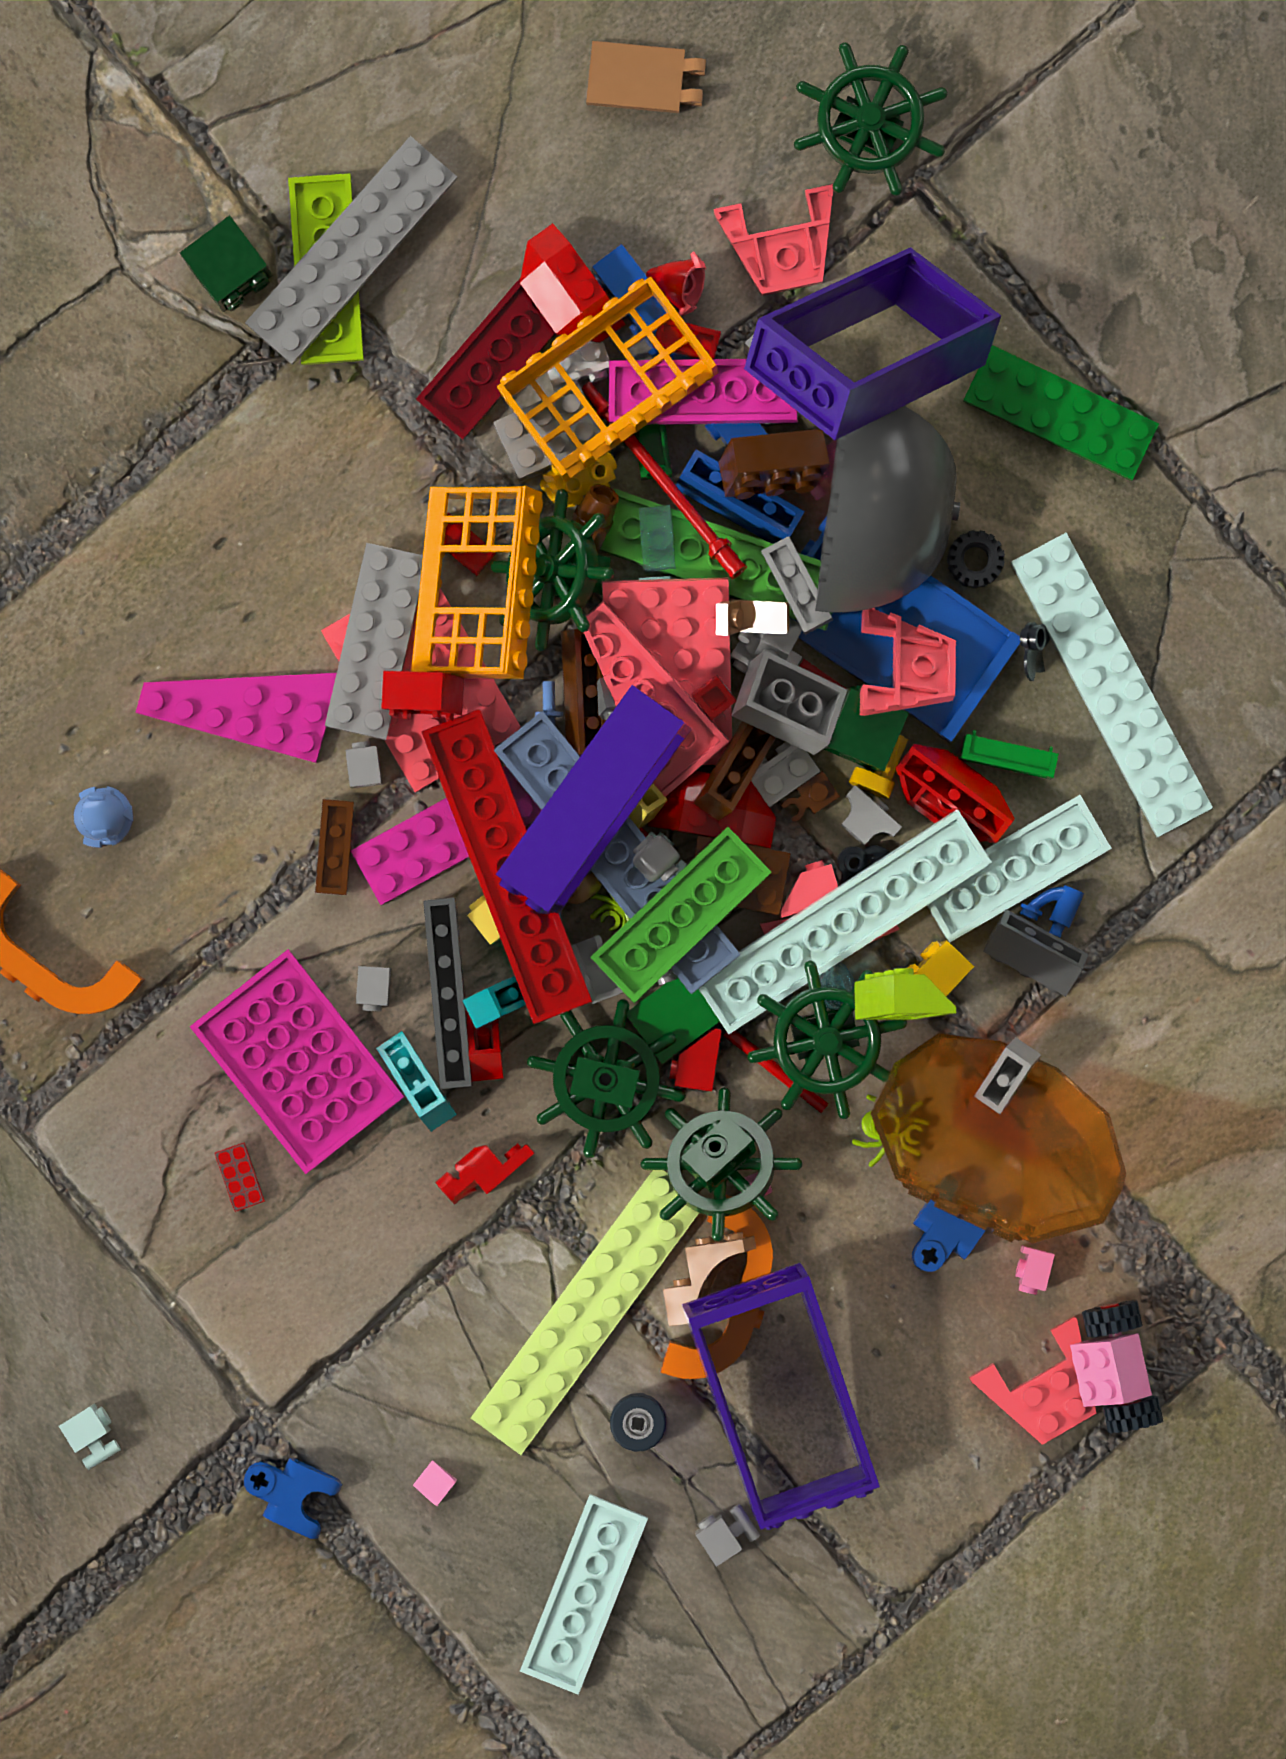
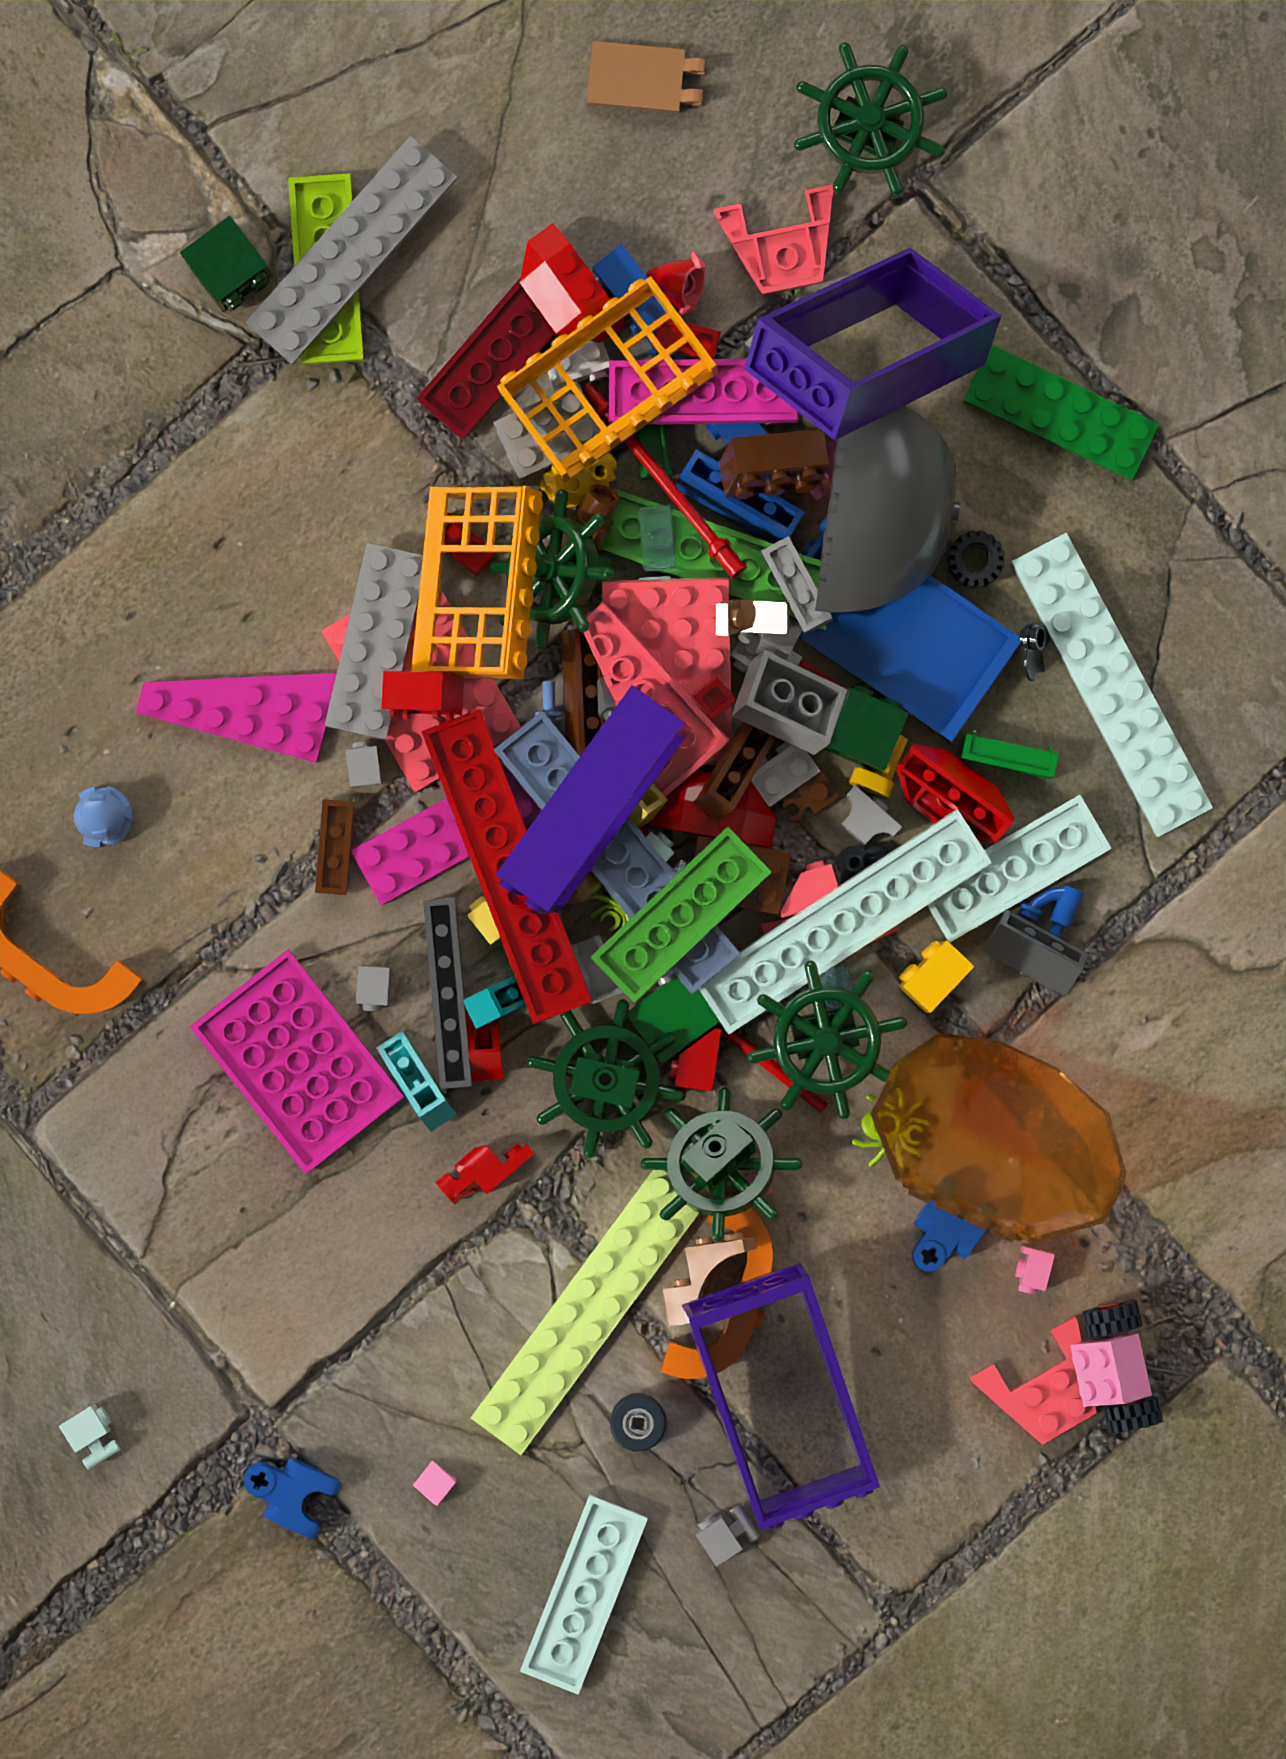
(239, 1177): red tile -> none
(656, 858): light grey head -> none
(899, 996): lime slope -> none
(921, 666): coral wing -> none
(1007, 1075): light grey brick -> none

